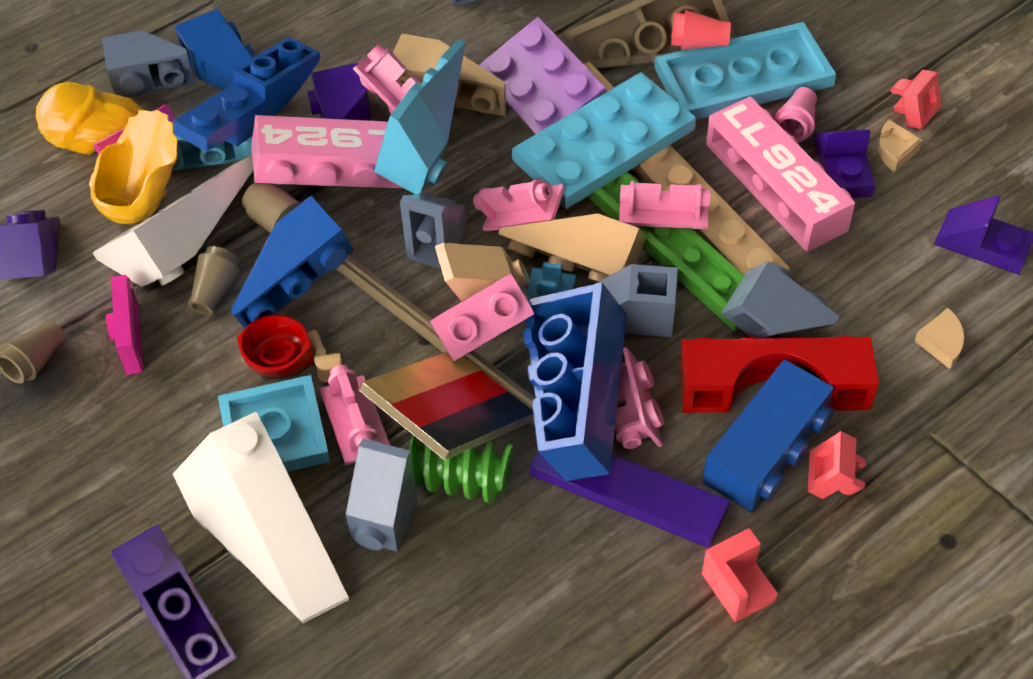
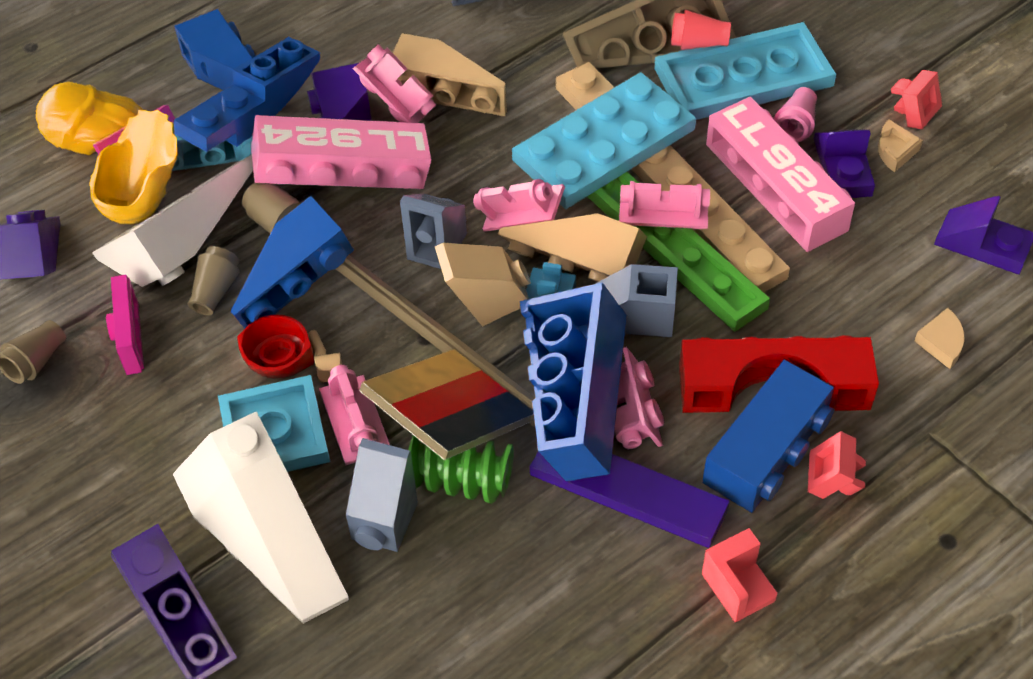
(145, 63): sand blue slope -> none
(421, 126): medium azure wedge -> none
(482, 317): bright pink hinge -> none
(542, 76): medium lavender plate -> none
(775, 305): sand blue slope -> none

